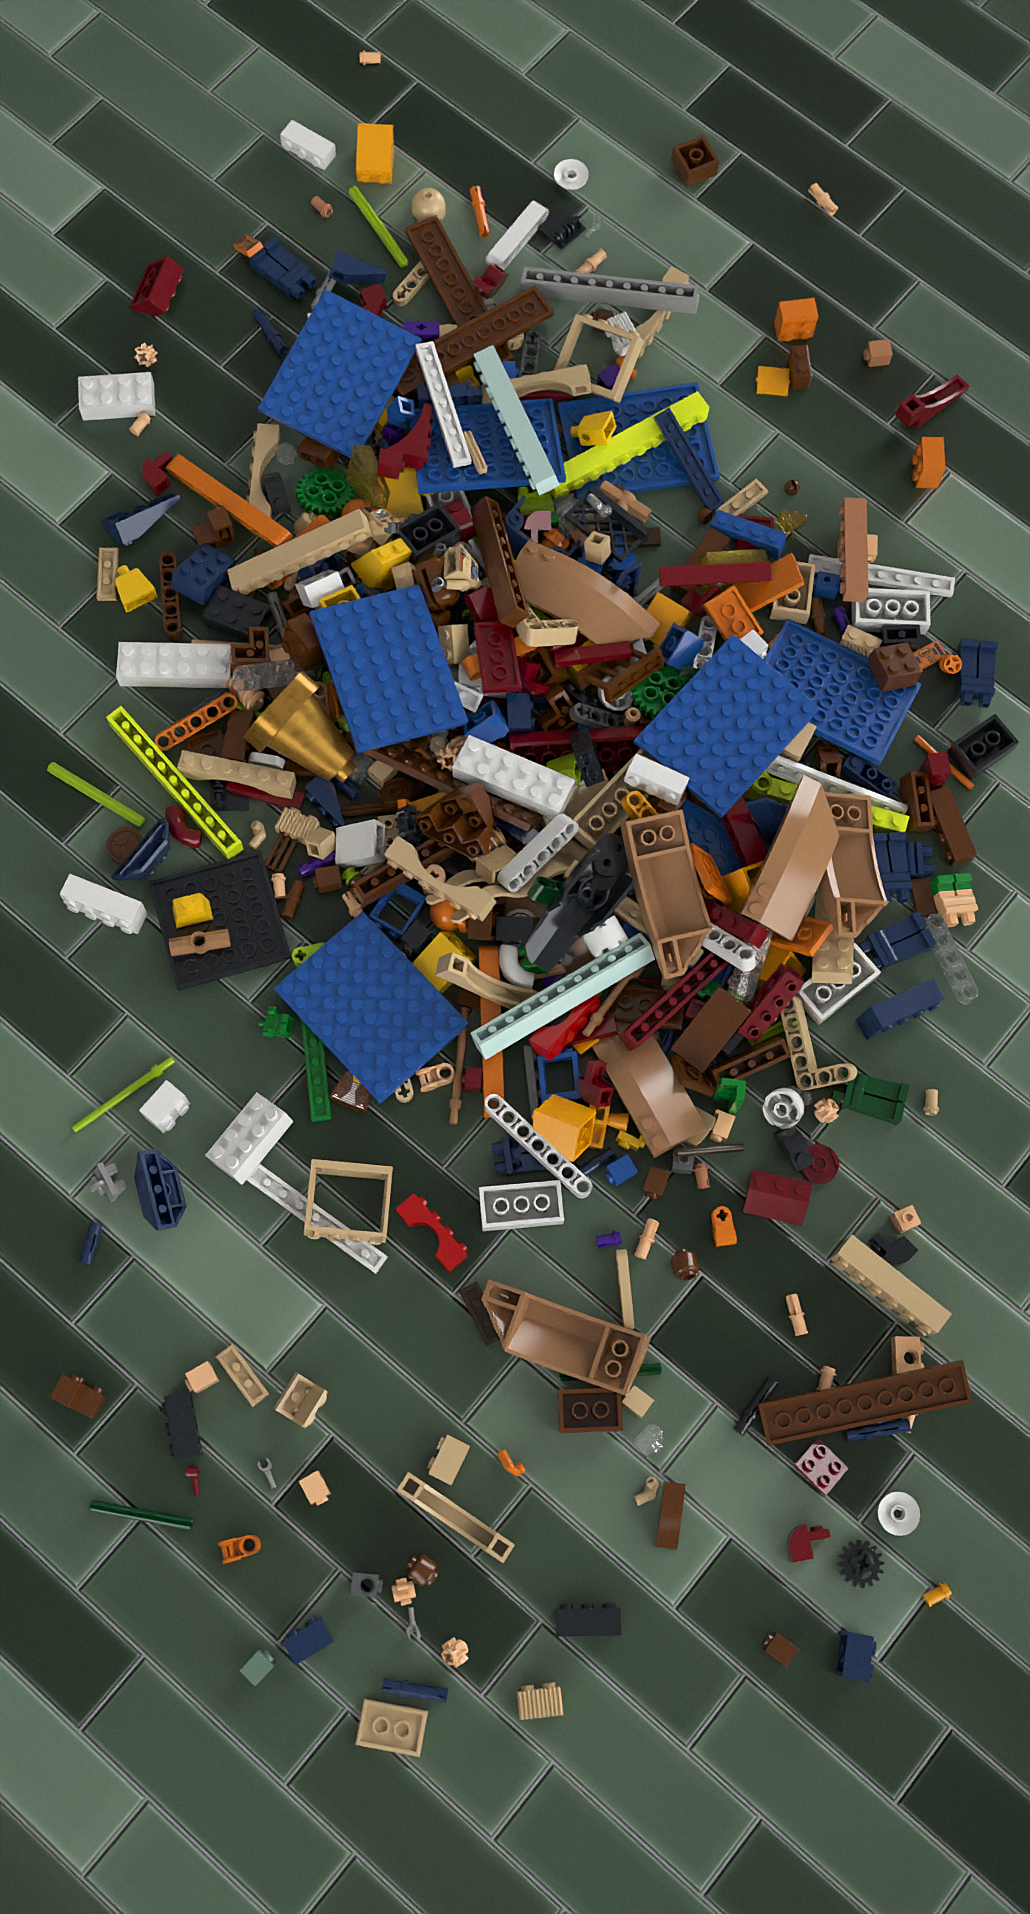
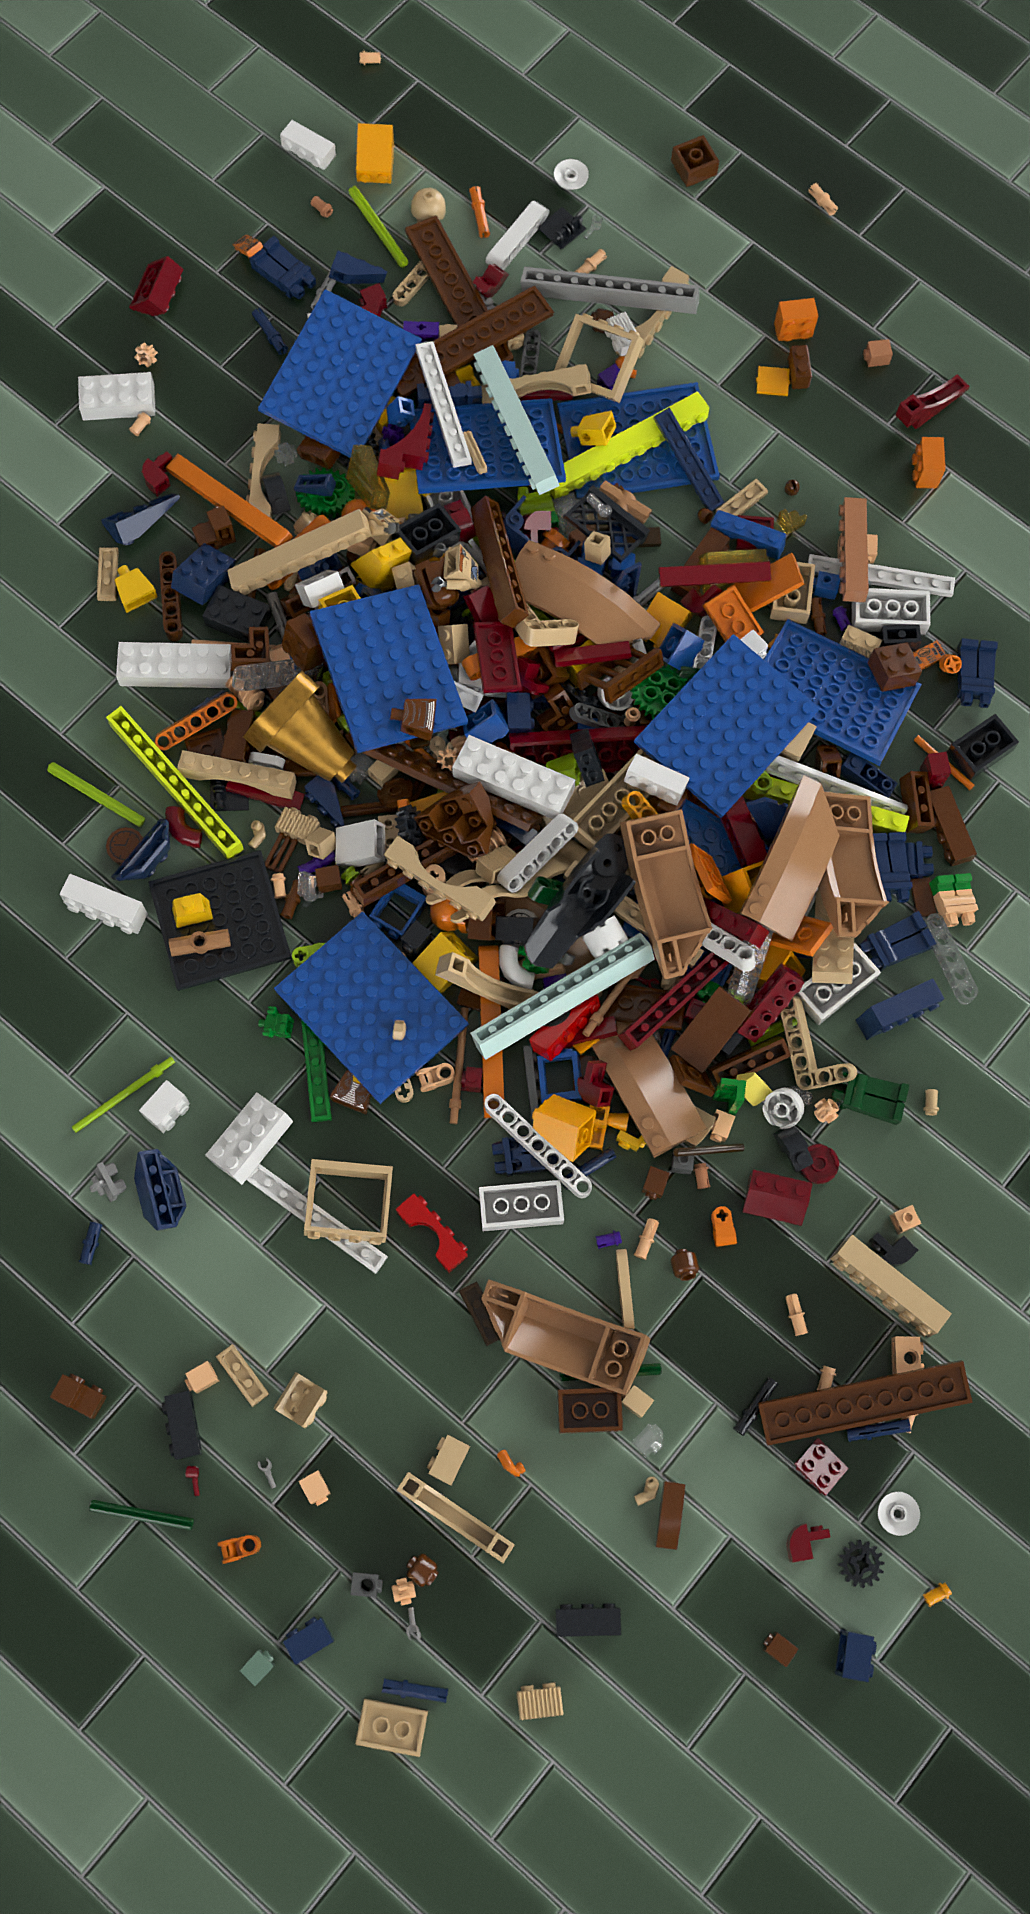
(307, 886): none -> clear bracket
(322, 484): none -> dark blue slope
(399, 1030): none -> tan tile
(416, 717): none -> reddish brown torso
(455, 1652): light nougat gear -> none
(620, 1171): blue brick -> none
(756, 1089): none -> light yellow slope

